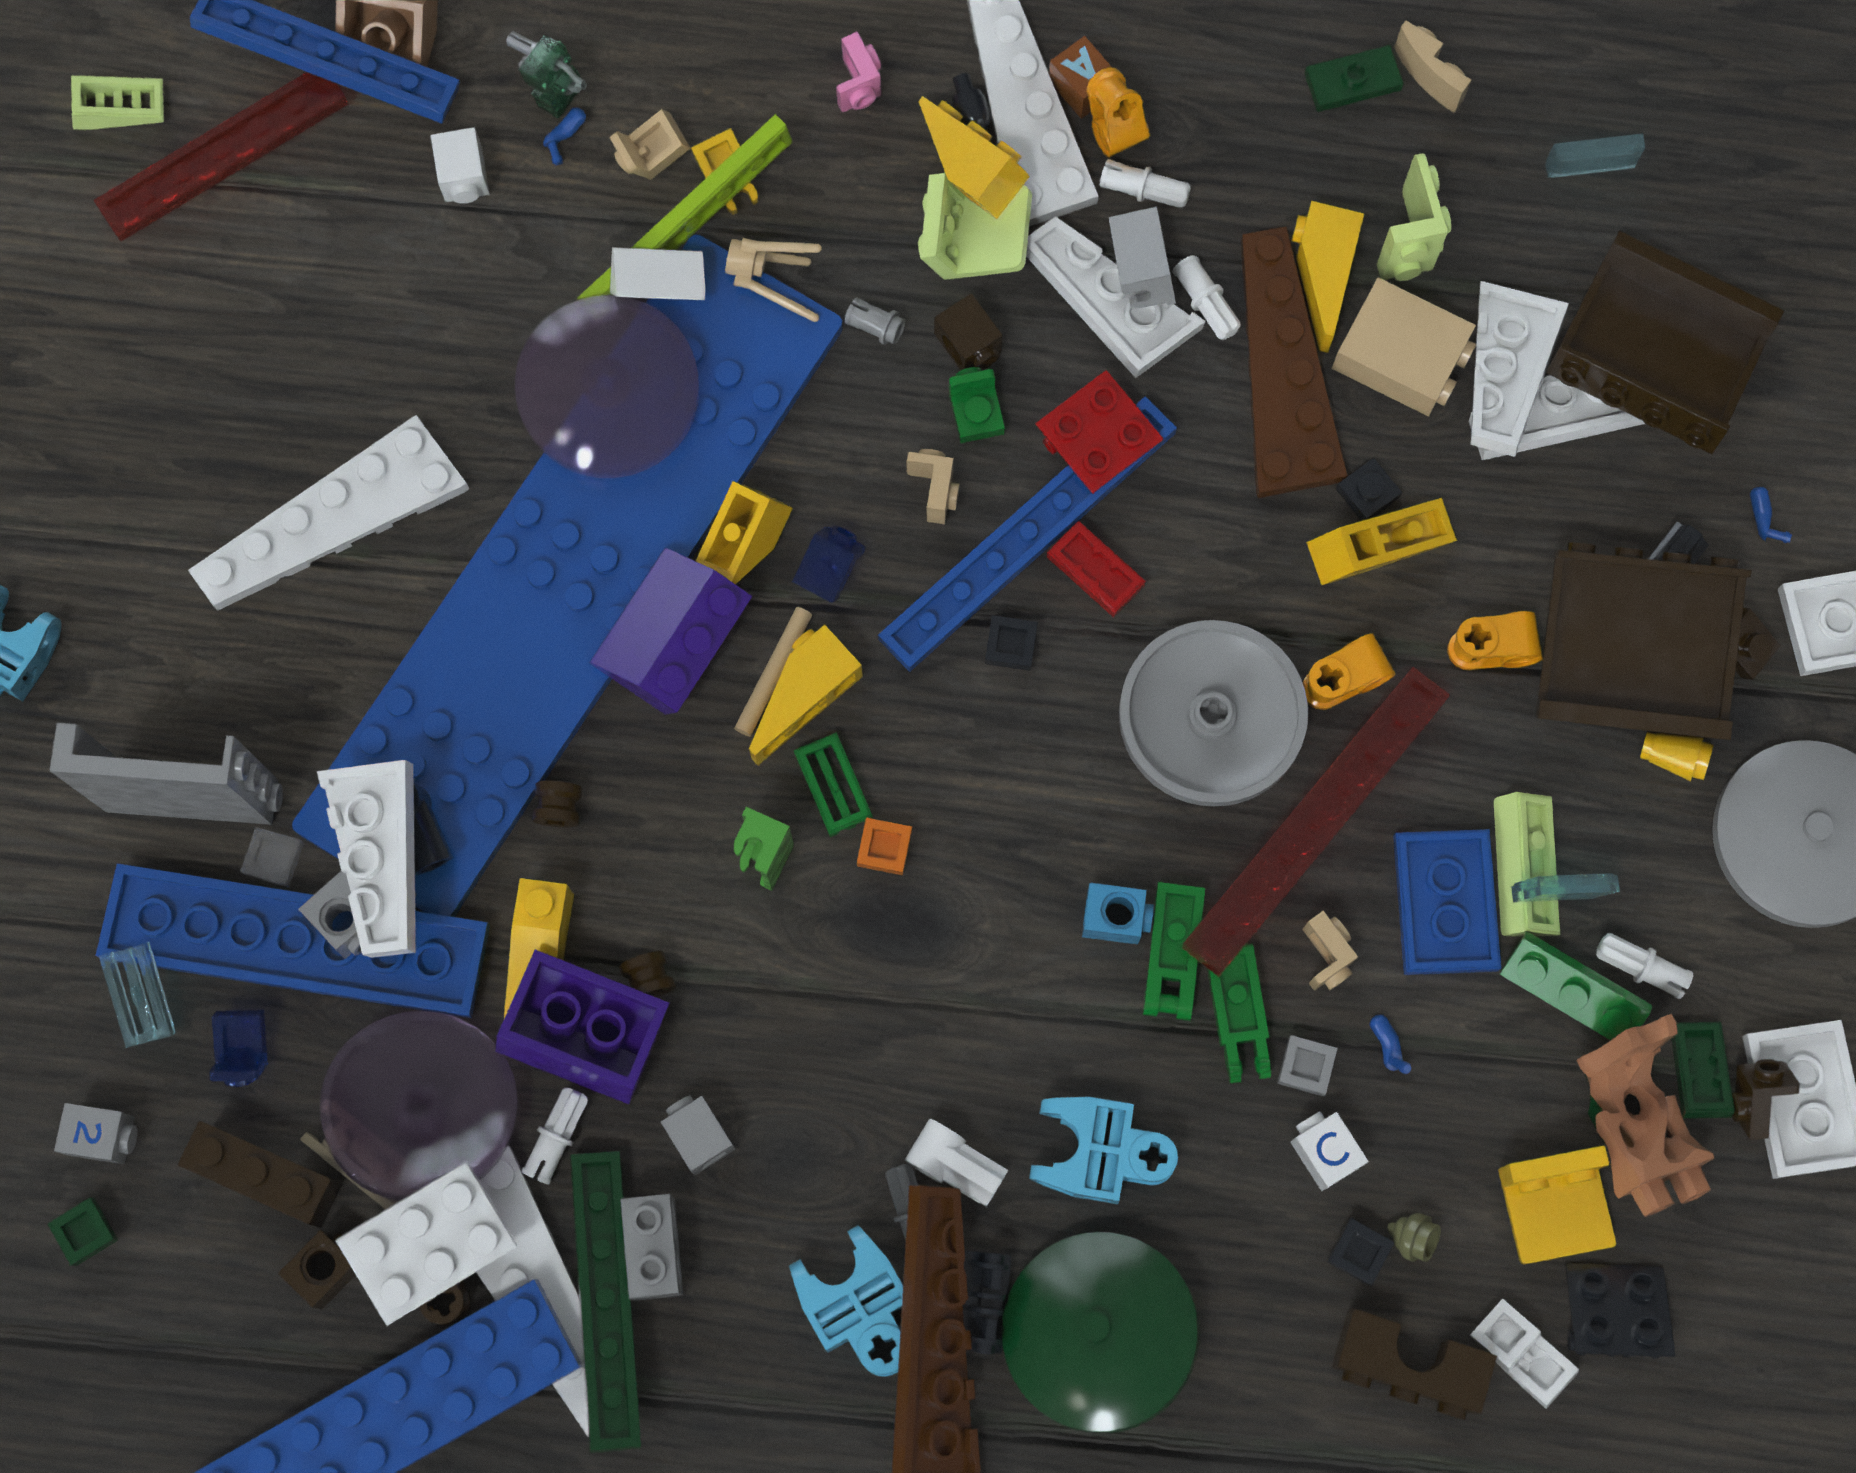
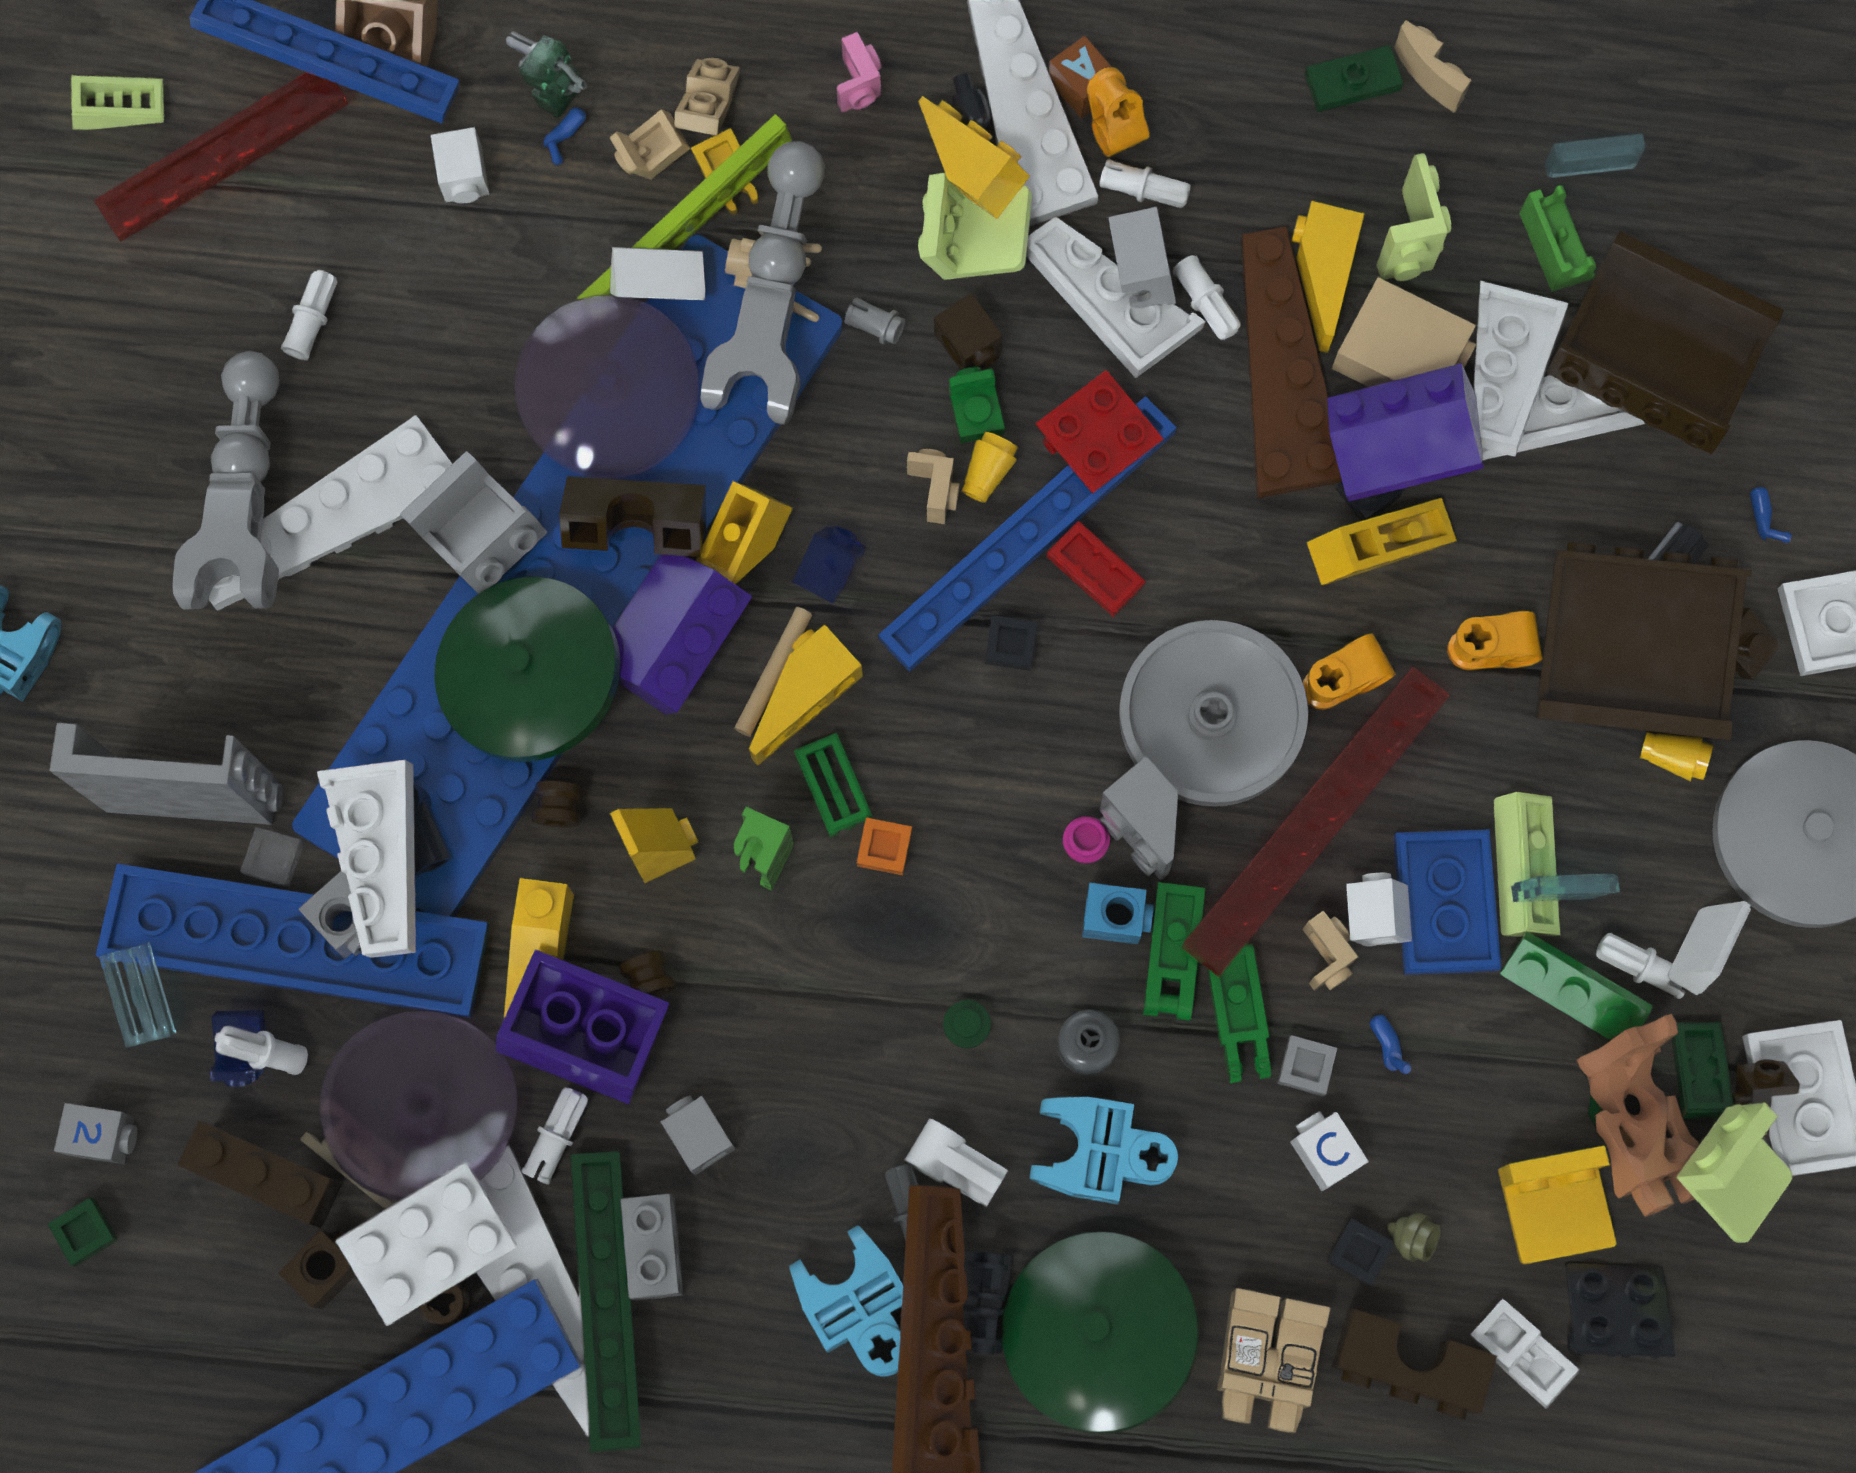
(235, 497): none -> light grey piece
(261, 1050): none -> white axle
(309, 315): none -> white axle
(473, 523): none -> light grey panel
(527, 669): none -> dark green dish
(600, 507): none -> dark brown arch
(655, 839): none -> yellow slope
(707, 96): none -> tan slope
(769, 296): none -> light grey piece
(966, 1024): none -> dark green plate
(988, 466): none -> yellow cone
(1082, 1058): none -> dark grey head
(1086, 840): none -> dark pink plate
(1144, 813): none -> light grey slope
(1269, 1373): none -> tan hips
(1378, 910): none -> white brick
(1406, 432): none -> dark purple slope
(1556, 240): none -> bright green hinge
(1708, 945): none -> white slope
(1737, 1171): none -> yellowish green bracket

